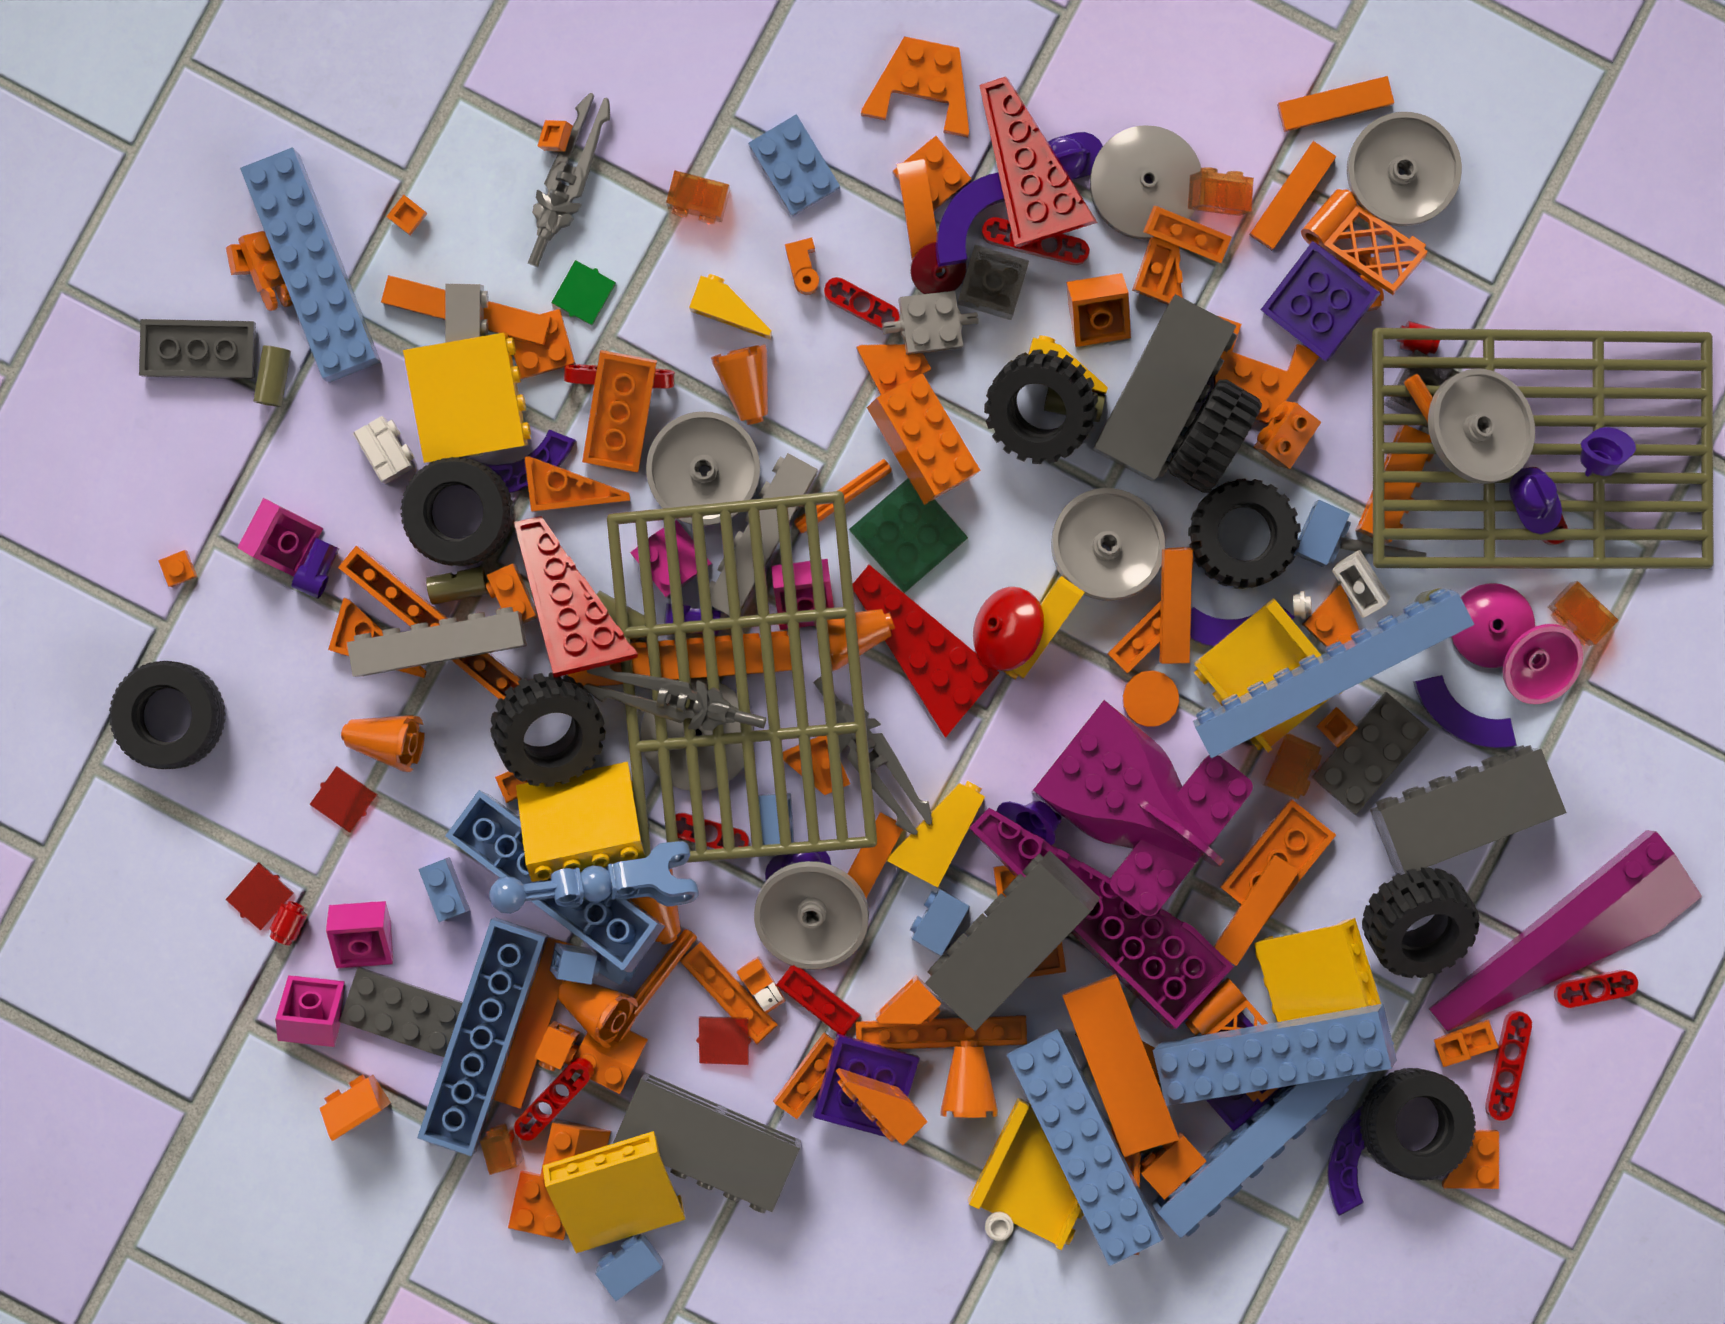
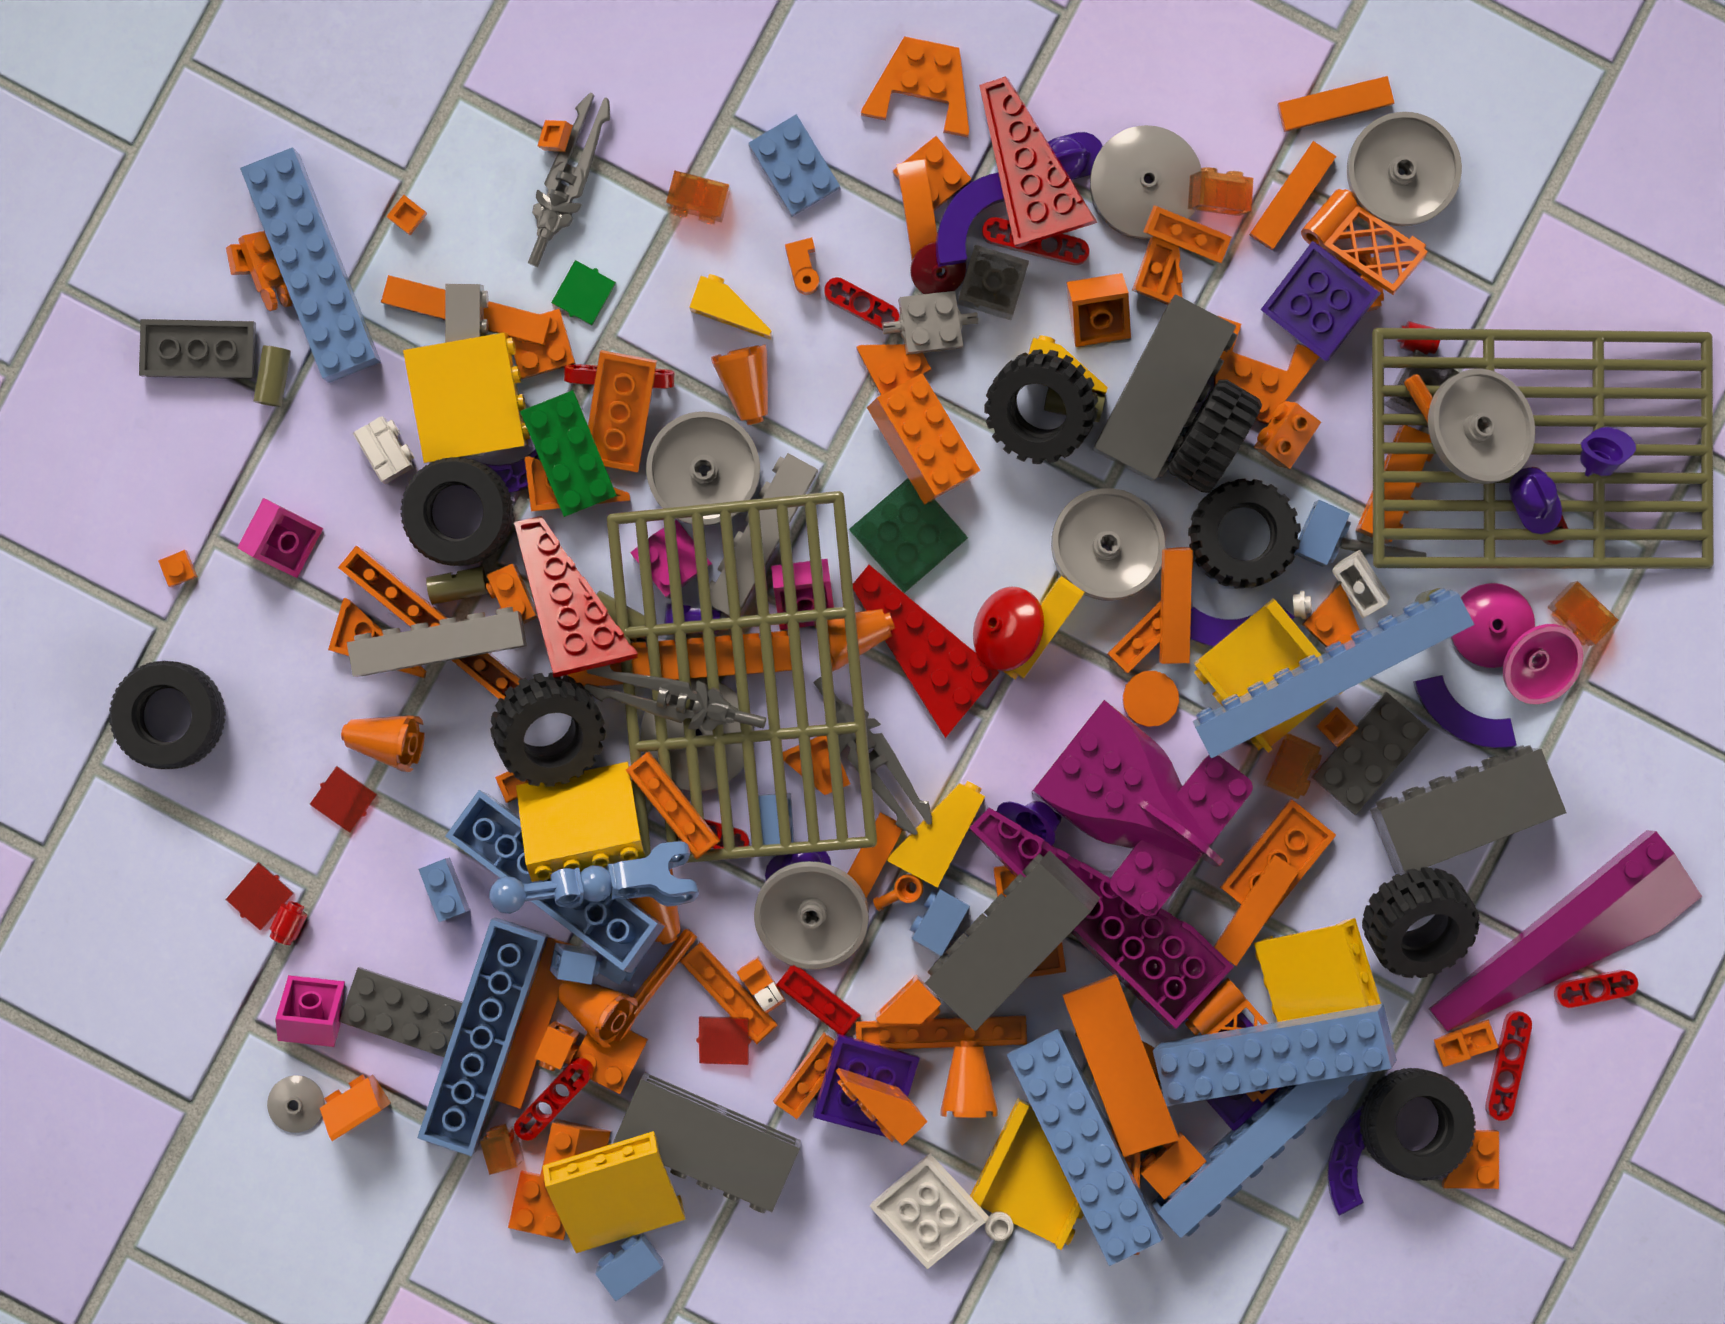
(305, 1093): none -> light grey dish
(312, 576): dark purple piece -> none
(360, 934): dark pink slope -> none
(568, 453): none -> green plate
(672, 805): none -> orange tile
(850, 491): orange axle -> none
(901, 892): none -> orange bar
(929, 1211): none -> white plate

